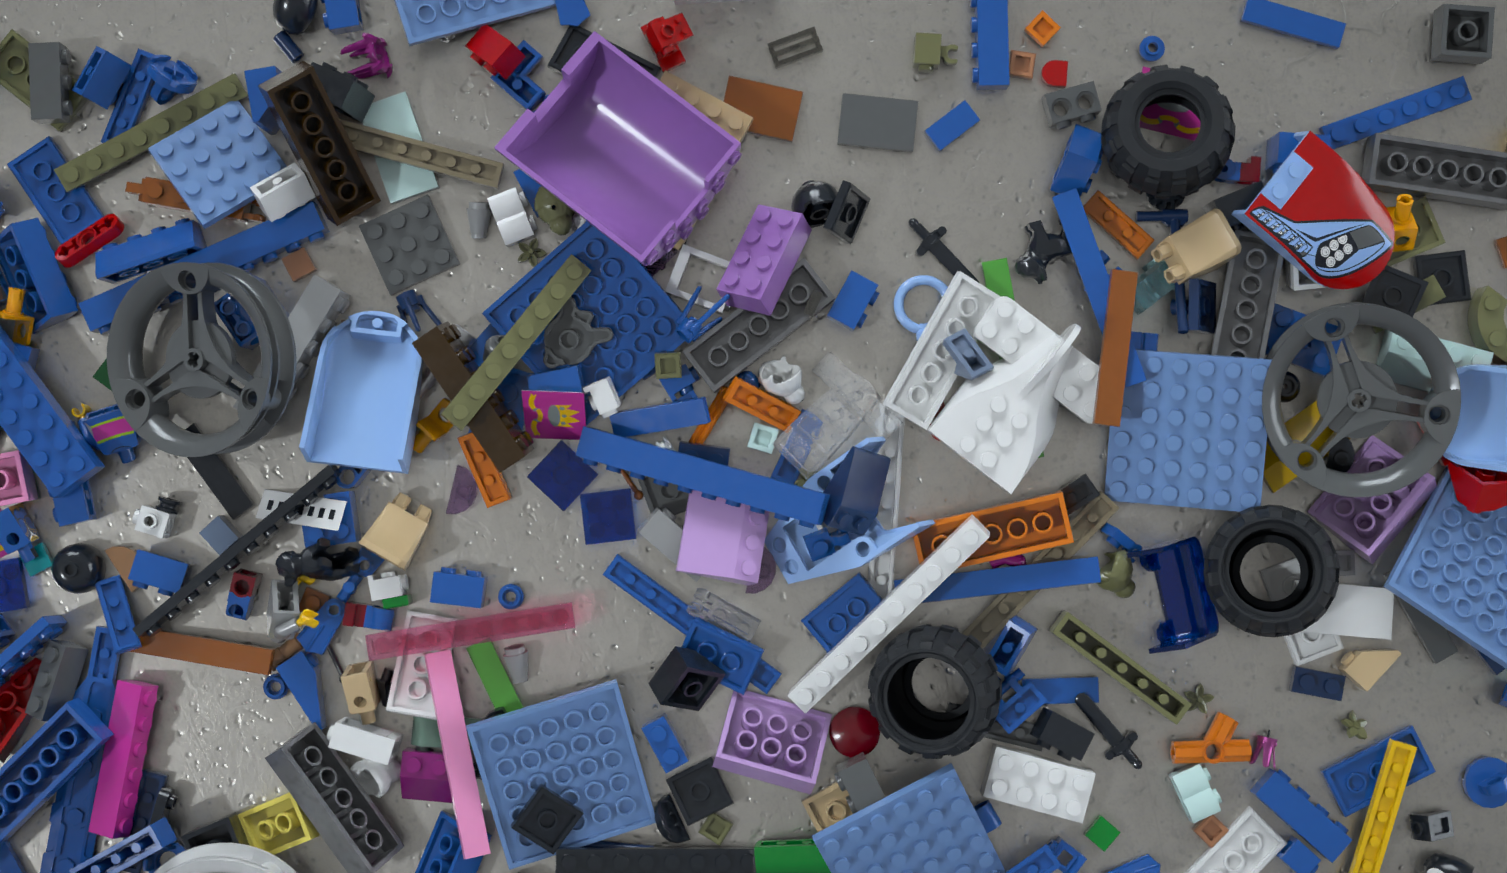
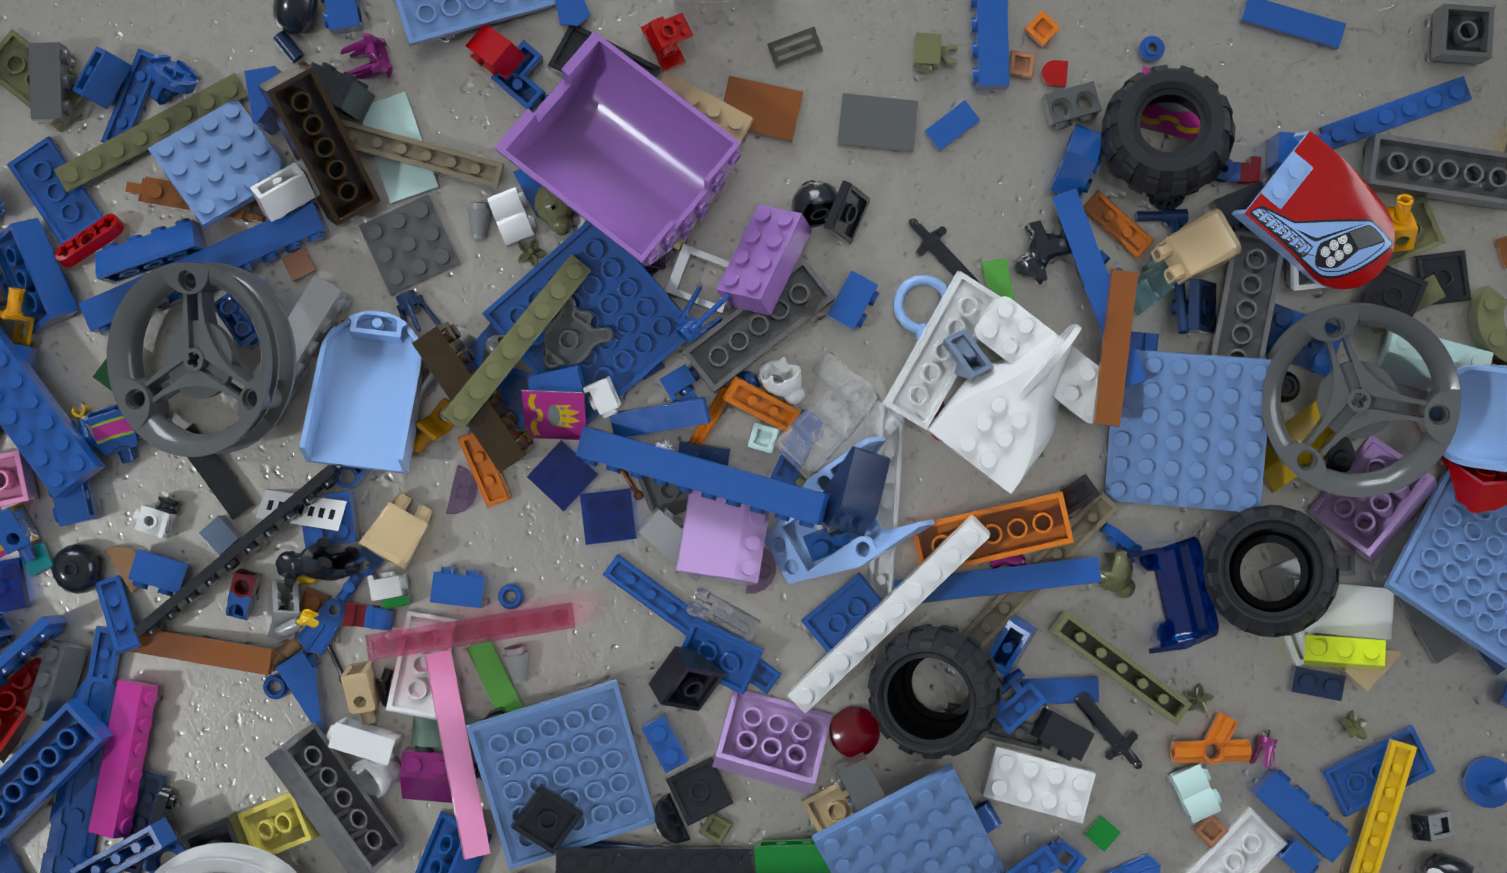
(668, 365): olive tile -> none
(1345, 652): none -> neon yellow brick

